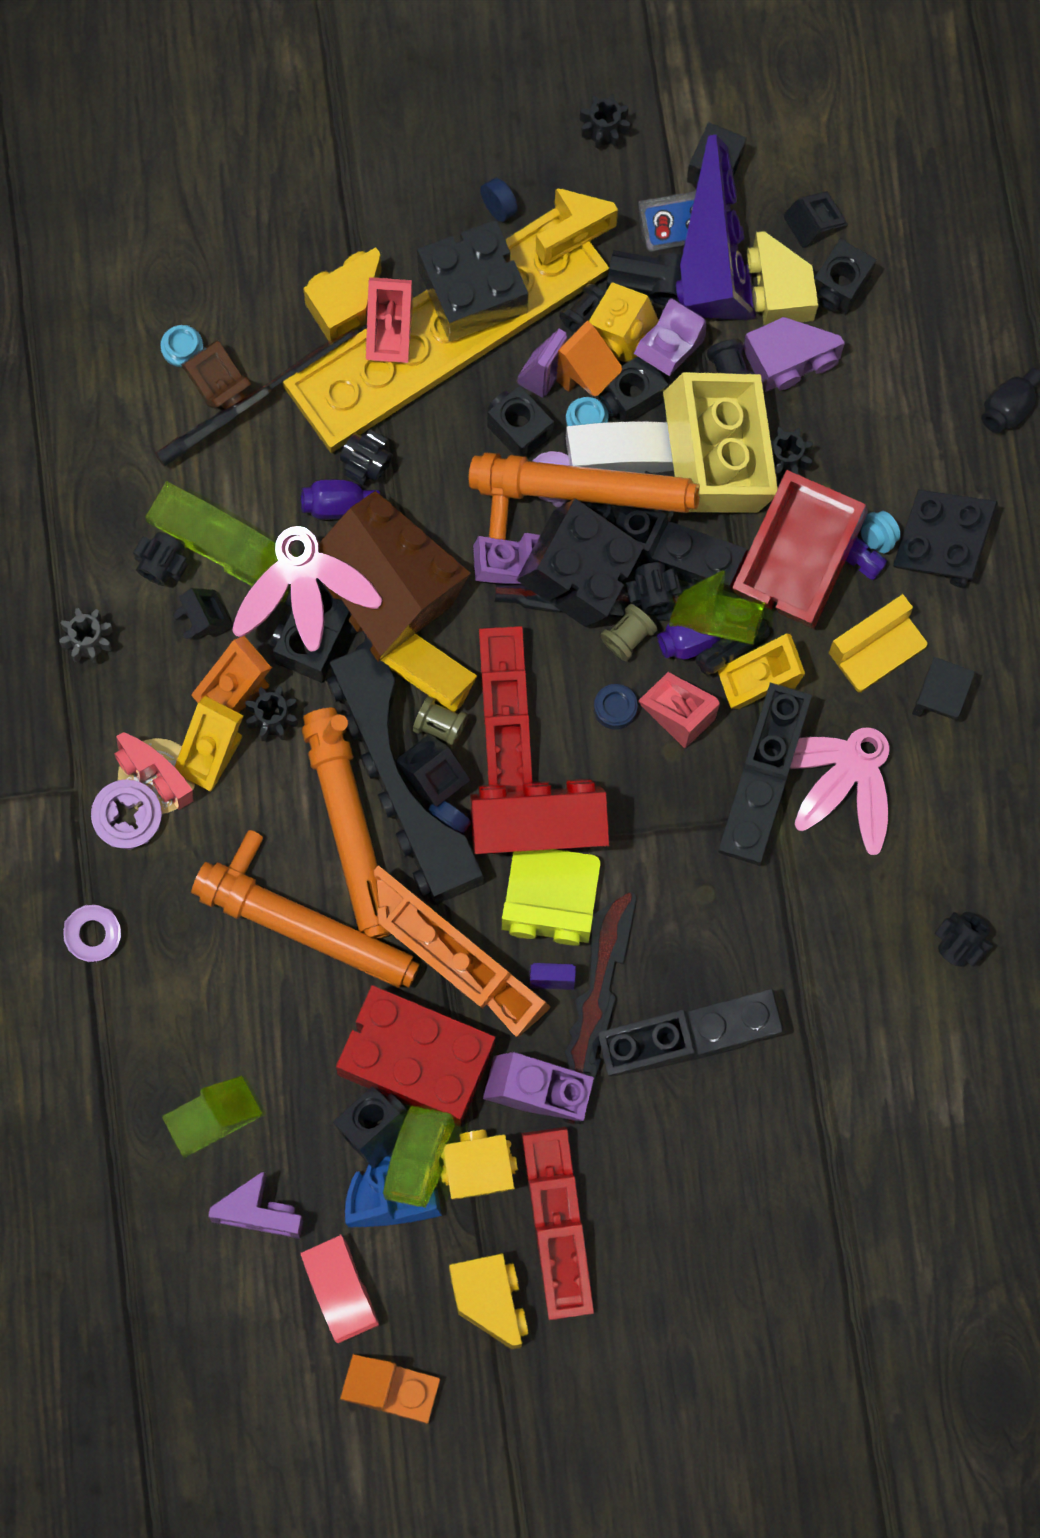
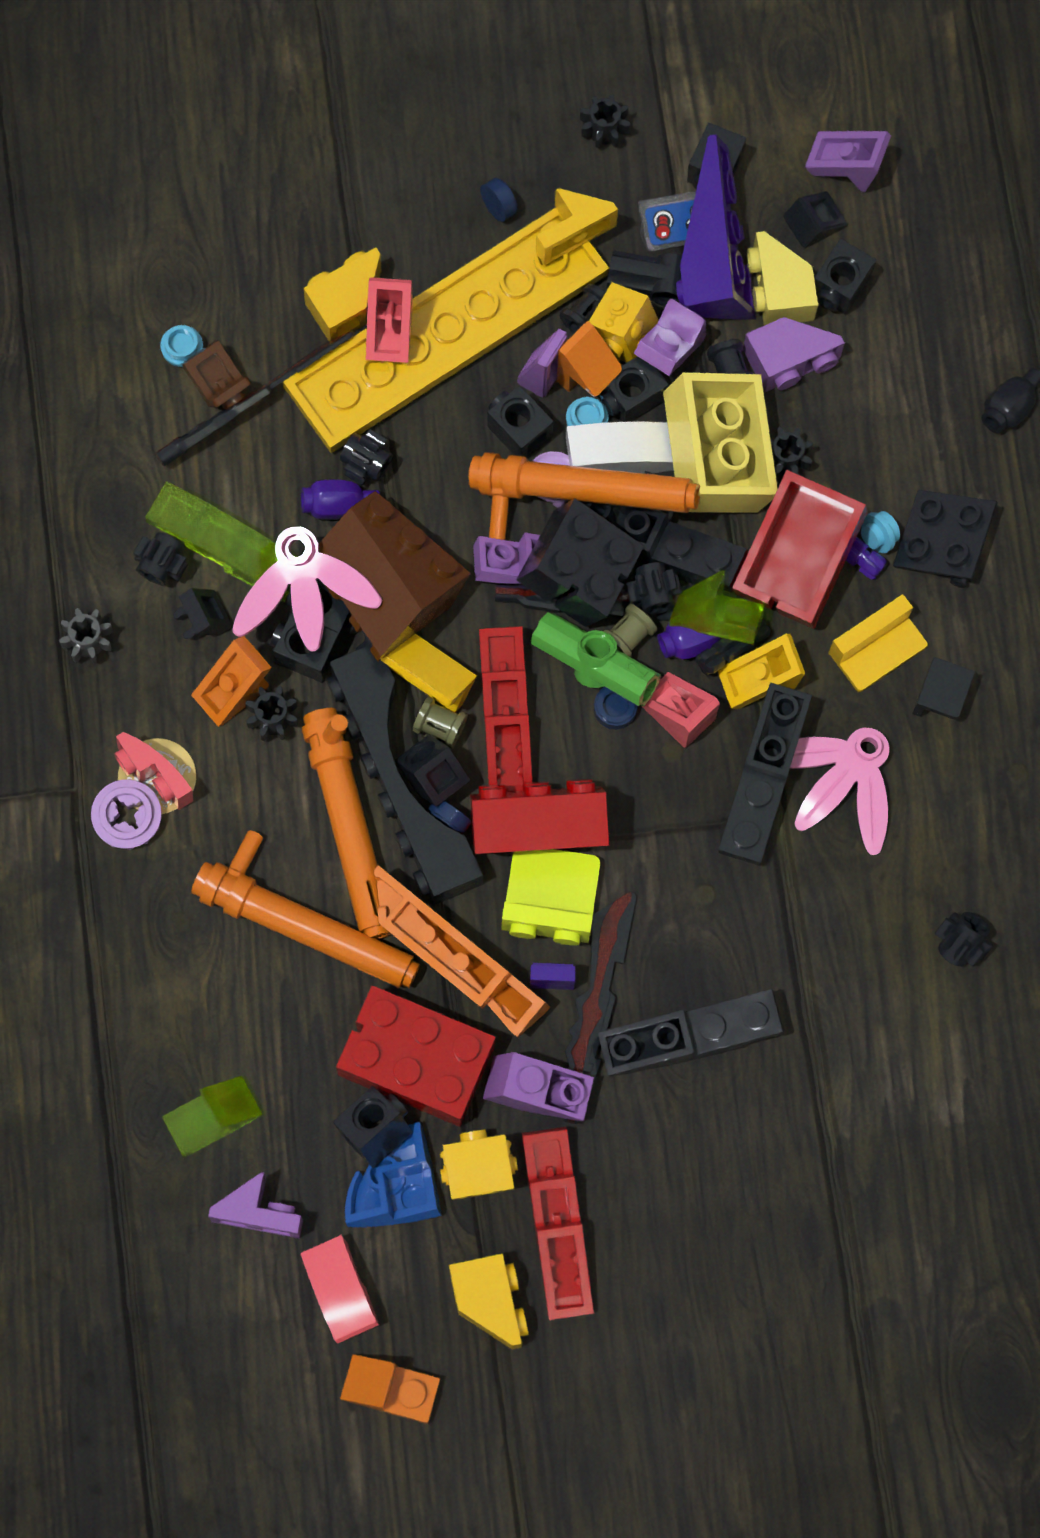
(72, 933): lavender piece -> none
(209, 743): yellow slope -> none
(415, 1157): clear neon green slope -> none
(472, 281): black piece -> none
(595, 659): none -> bright green piece
(848, 154): none -> medium lavender slope

